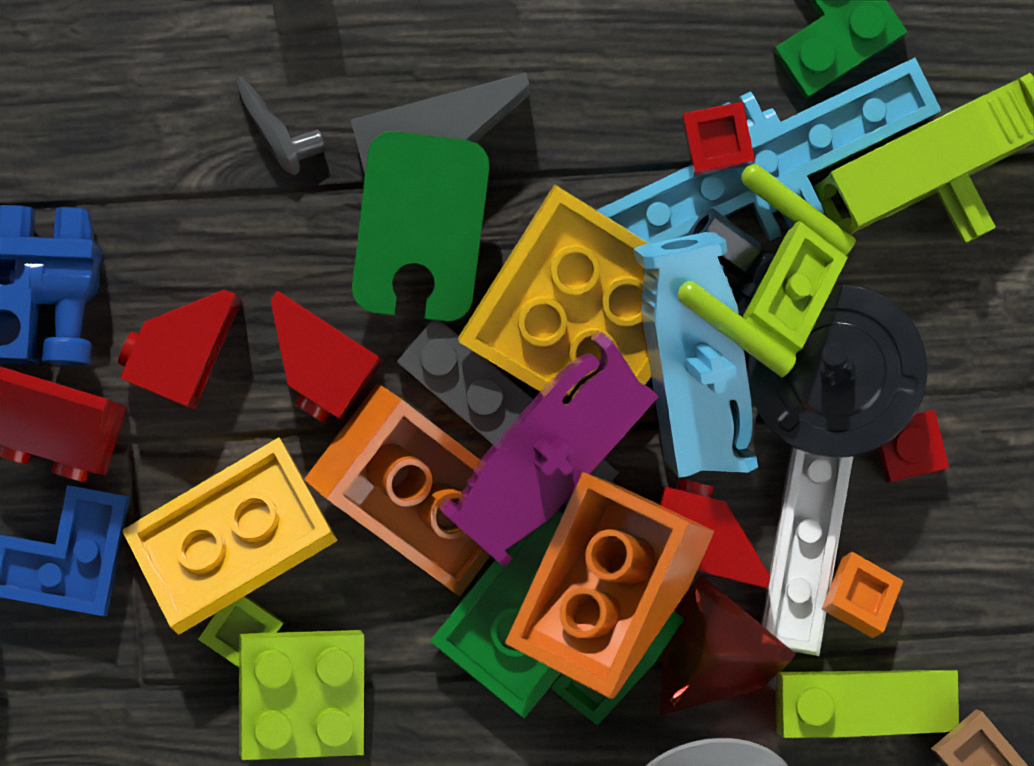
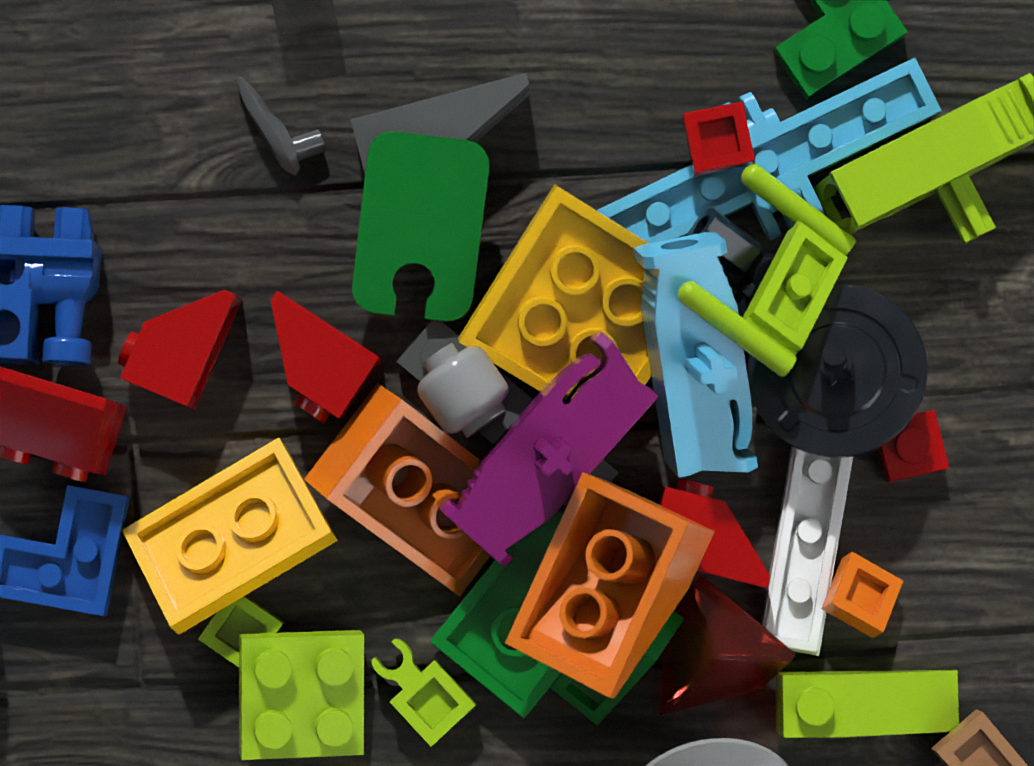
(429, 698): none -> lime plate
(462, 389): none -> light grey head

